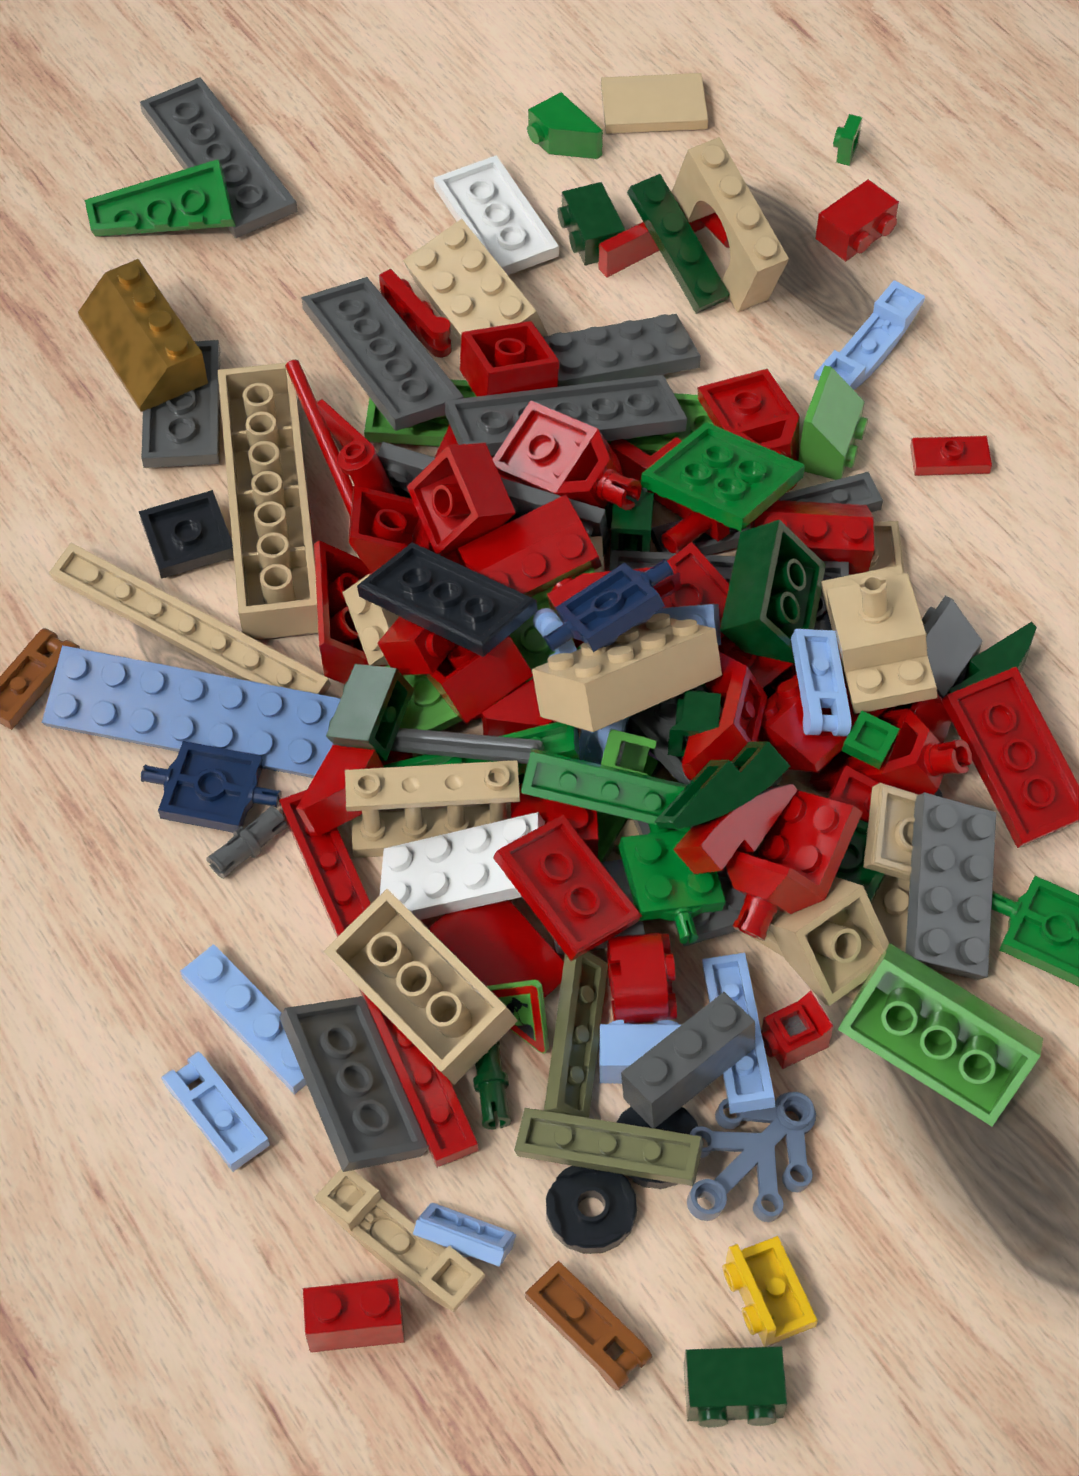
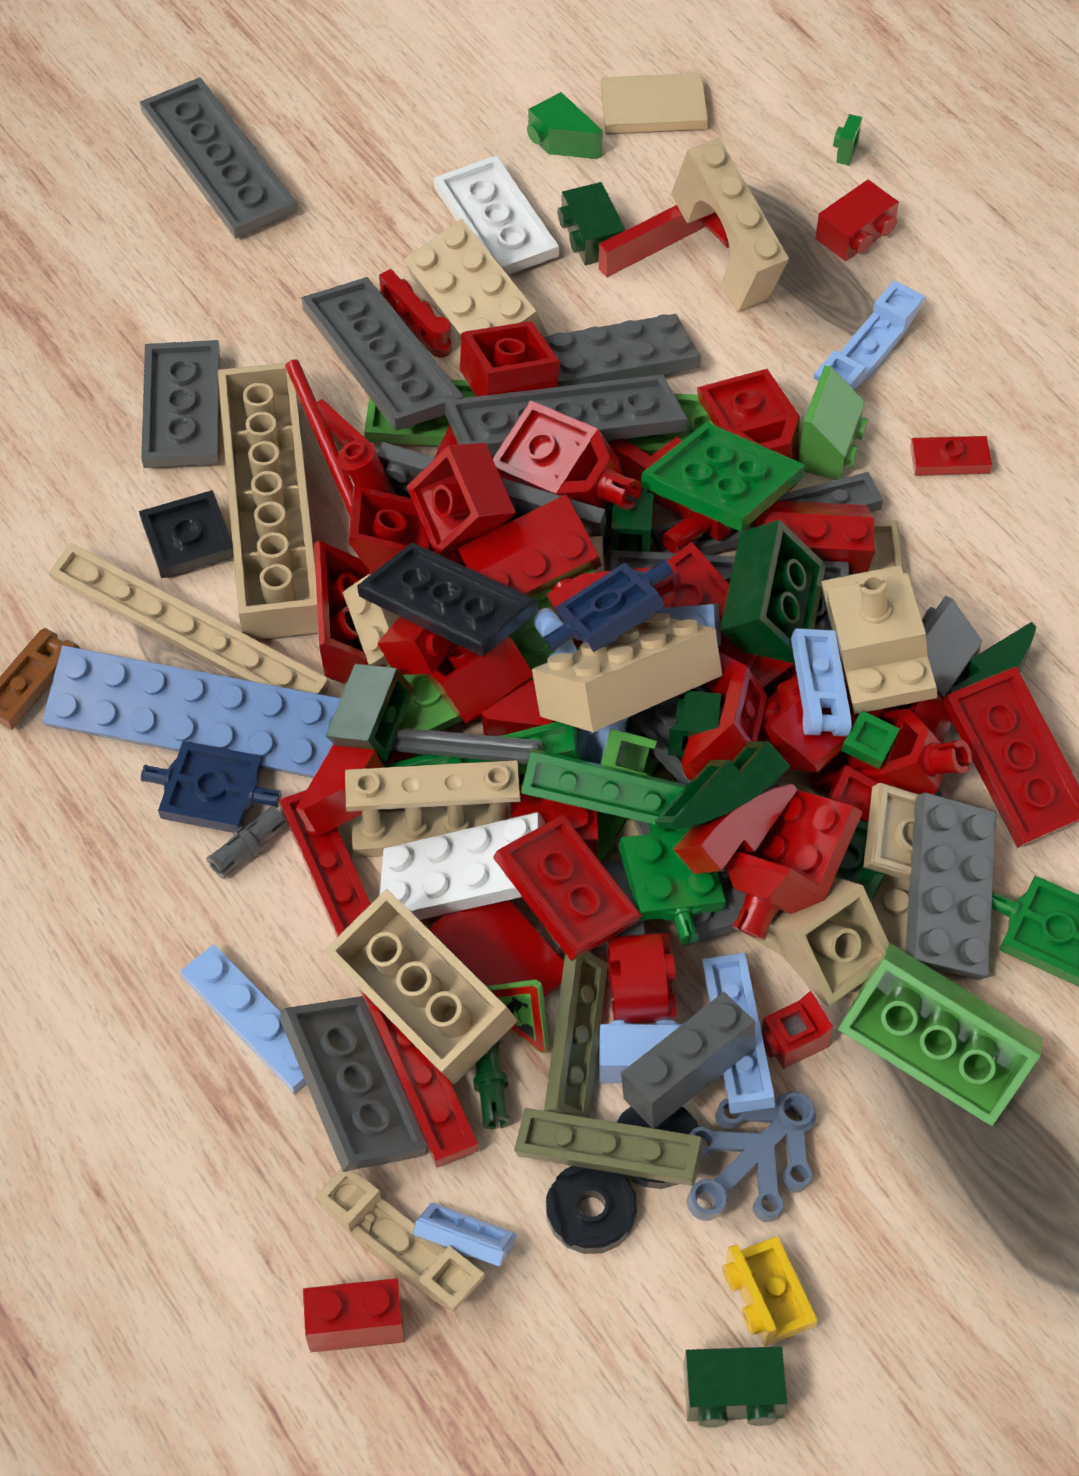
(142, 337): pearl gold slope -> none
(167, 203): green wing -> none
(216, 1112): light blue plate -> none
(587, 1324): dark orange plate -> none
(678, 243): dark green plate -> none

